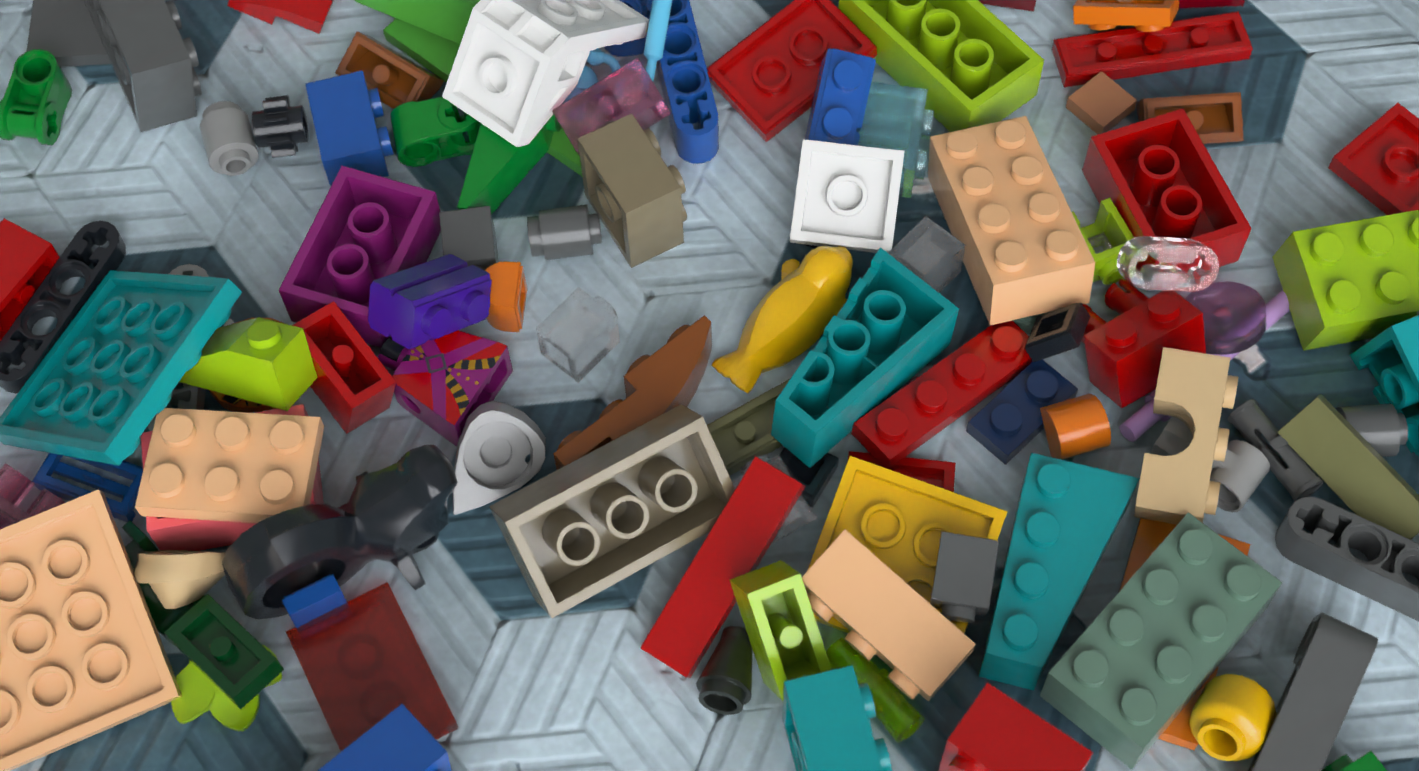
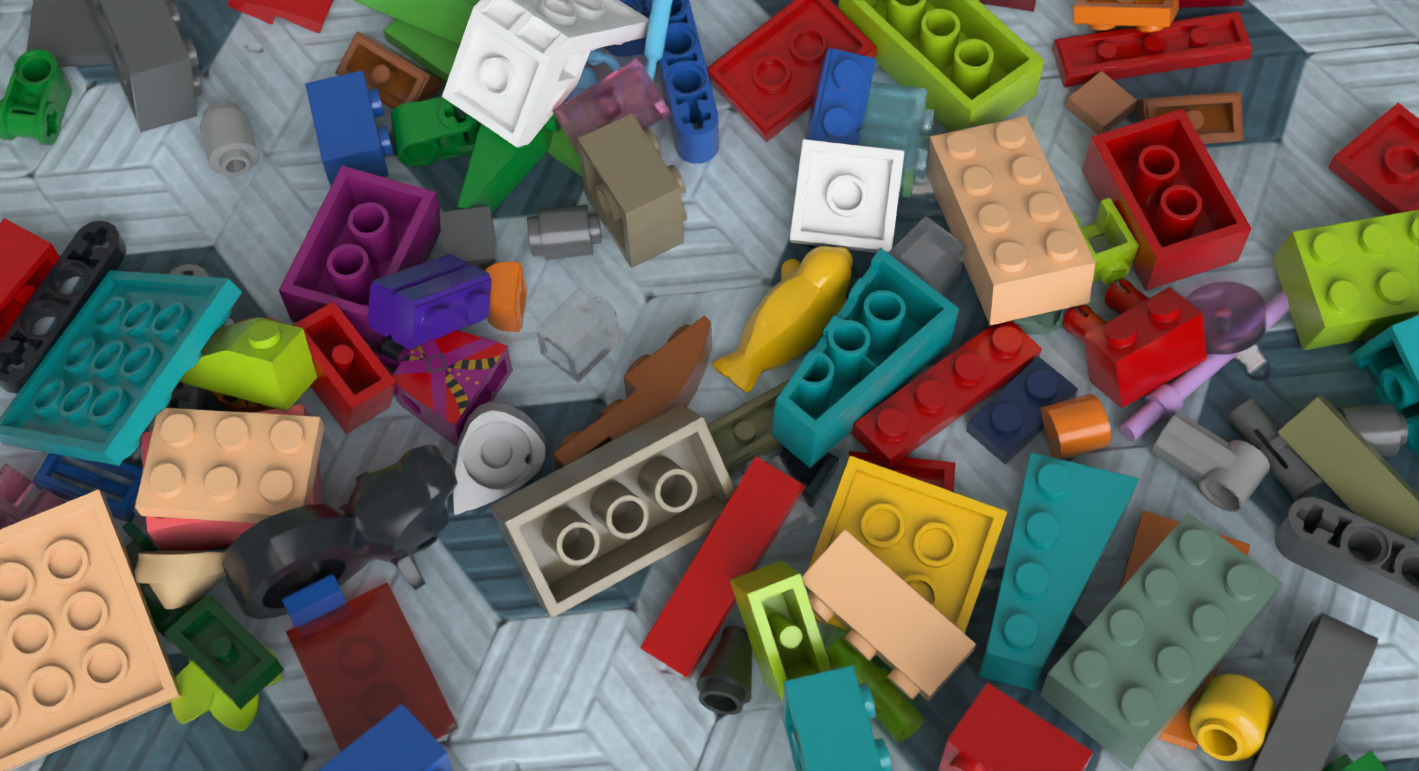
(280, 126): black gear -> none
(964, 576): dark grey brick -> none
(1057, 332): black tile -> none
(1169, 253): clear beam -> none
(1193, 390): tan arch -> none

